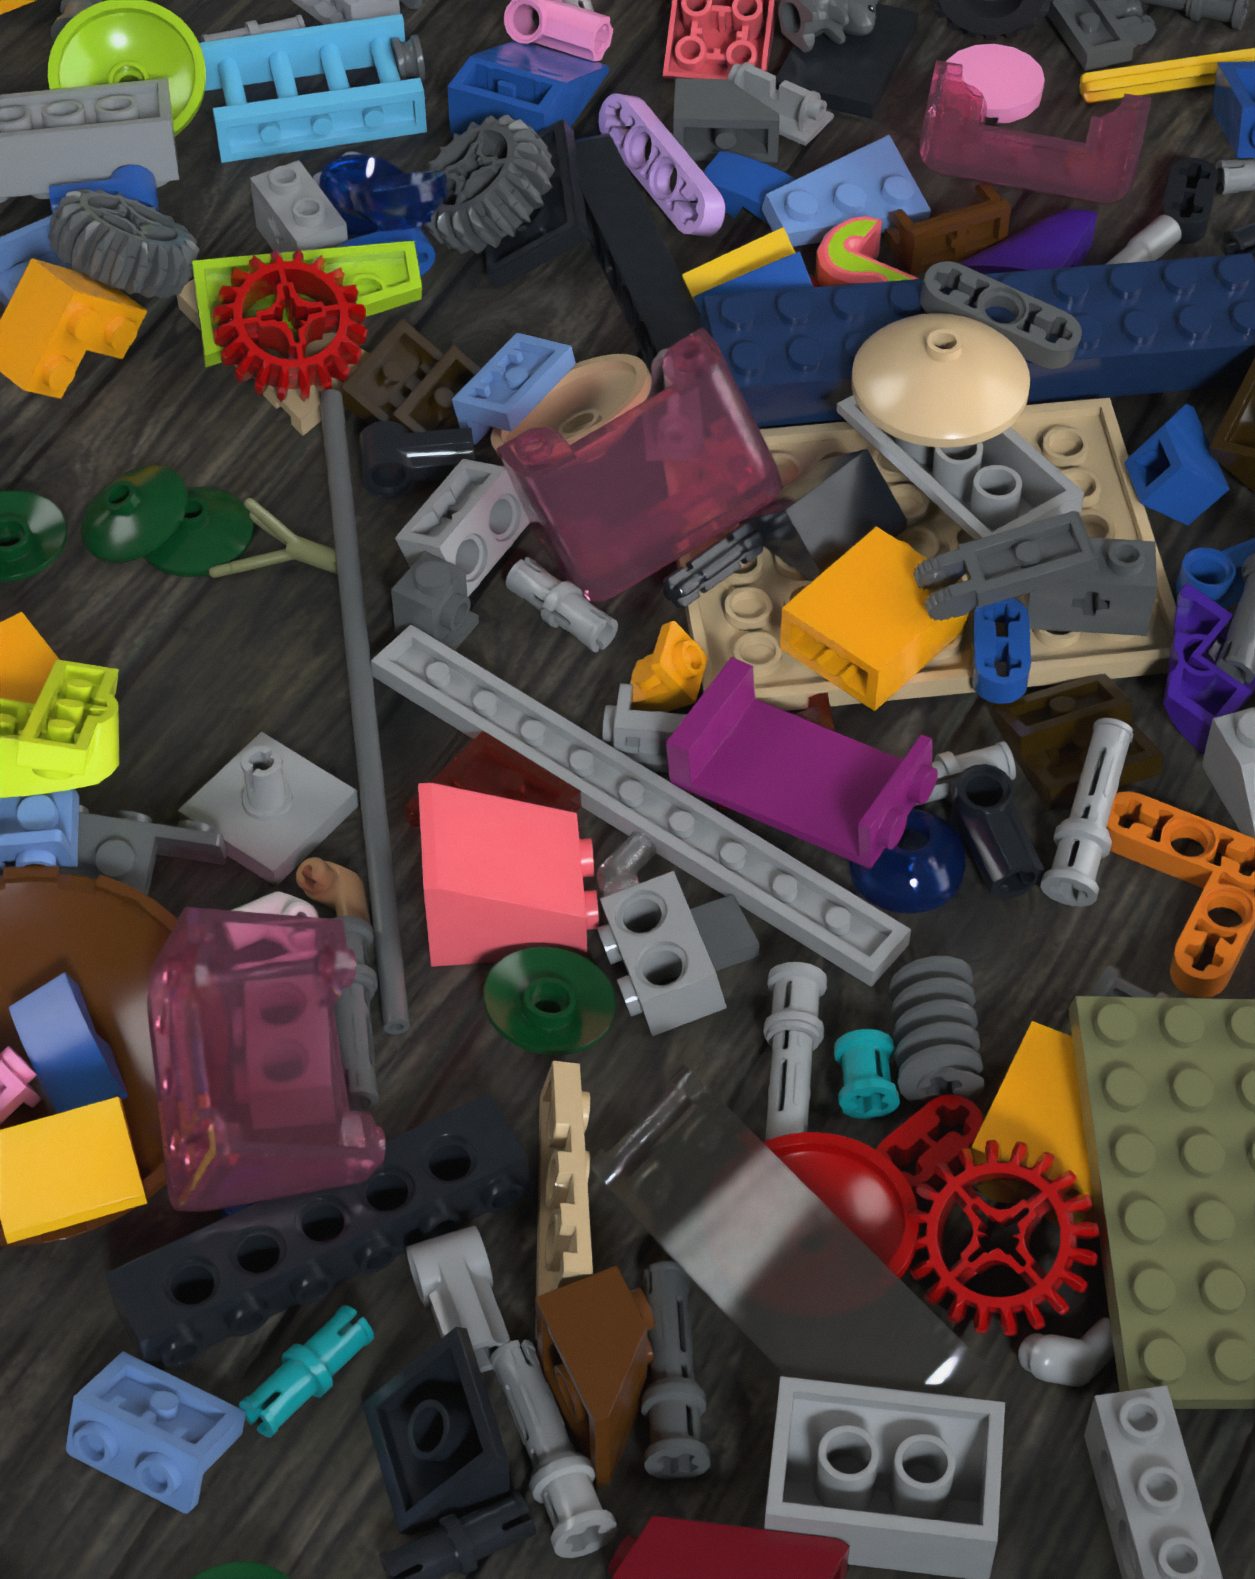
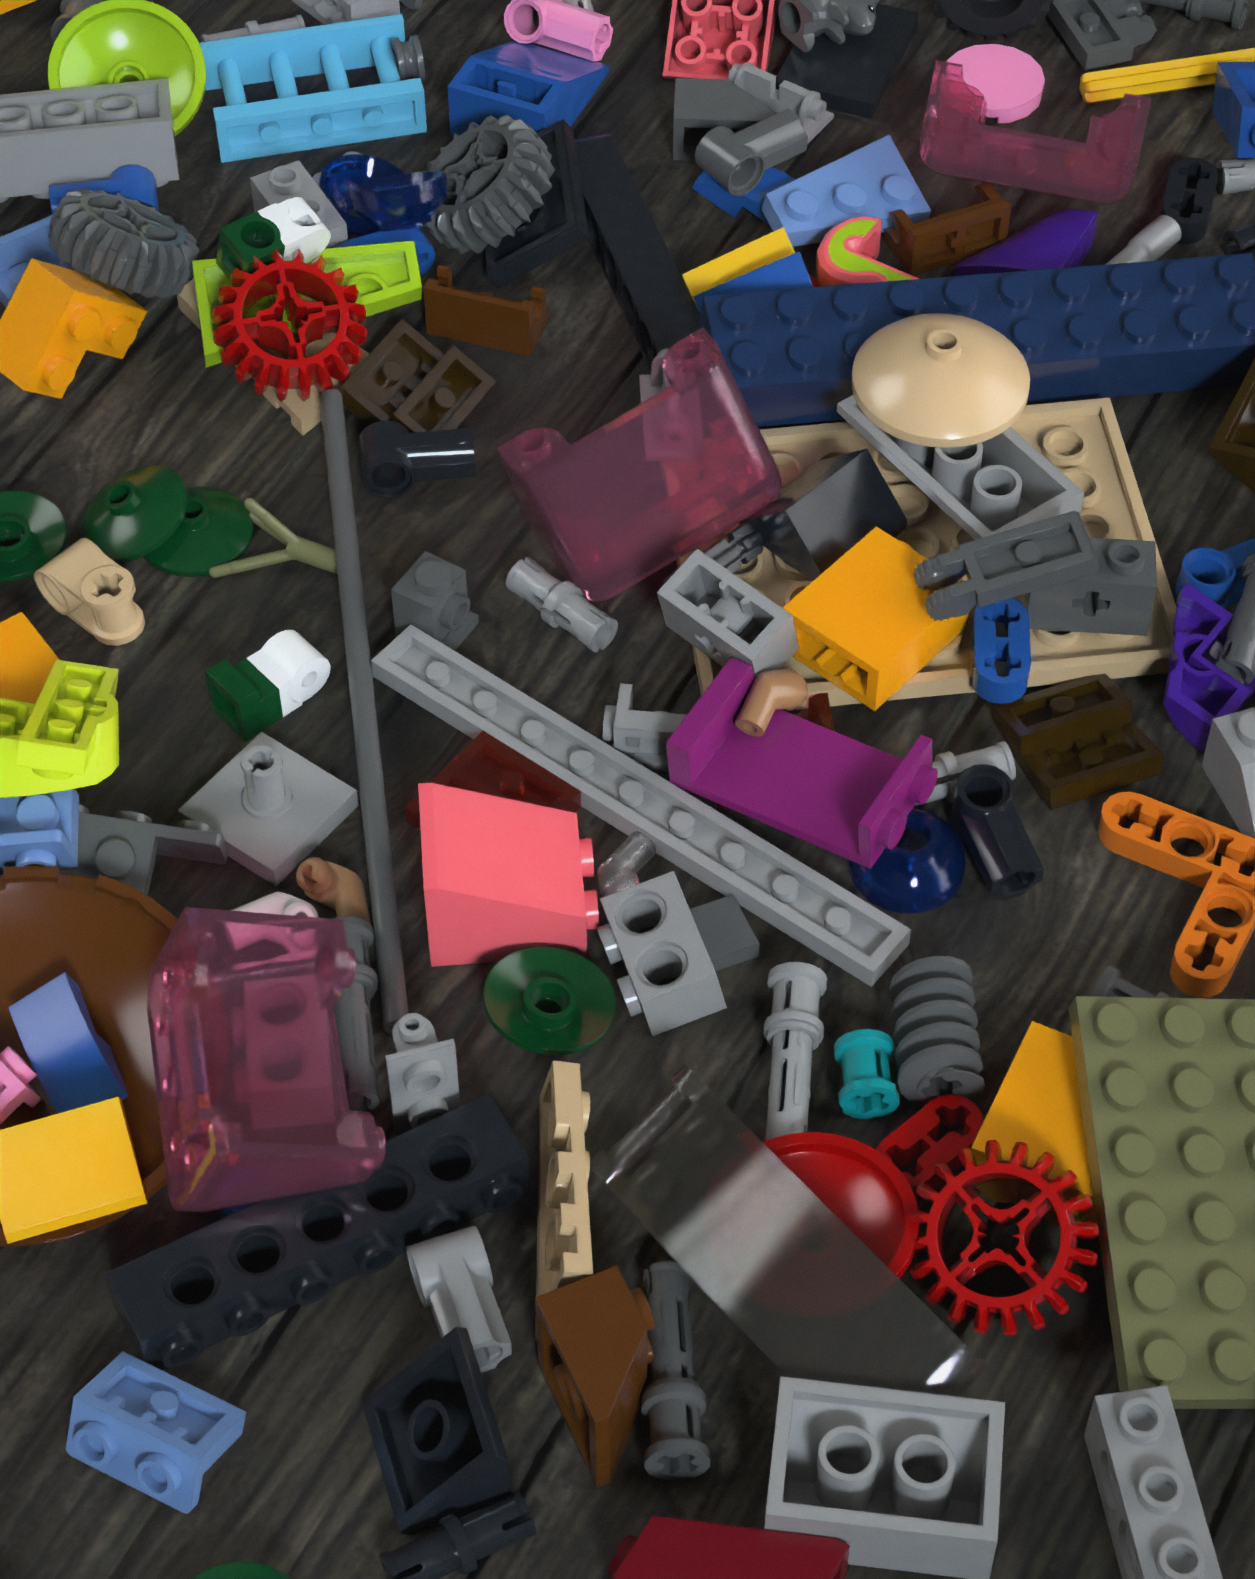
(92, 593): none -> tan piece
(266, 683): none -> leg
(278, 226): none -> leg
(306, 1371): teal pin -> none
(420, 1074): none -> light grey hinge
(467, 520): light grey brick -> none
(483, 317): none -> reddish brown hinge
(512, 384): medium blue bracket -> none
(559, 1473): light grey pin -> none
(586, 398): tan dish -> none
(666, 154): lavender beam -> none
(671, 674): light orange bracket -> none
(726, 616): none -> light grey brick
(742, 157): none -> dark grey piece
(770, 692): none -> medium nougat arm
(1044, 318): dark grey beam -> none
(1068, 1359): light grey arm -> none
(1084, 836): light grey pin -> none
(1176, 469): blue slope -> none

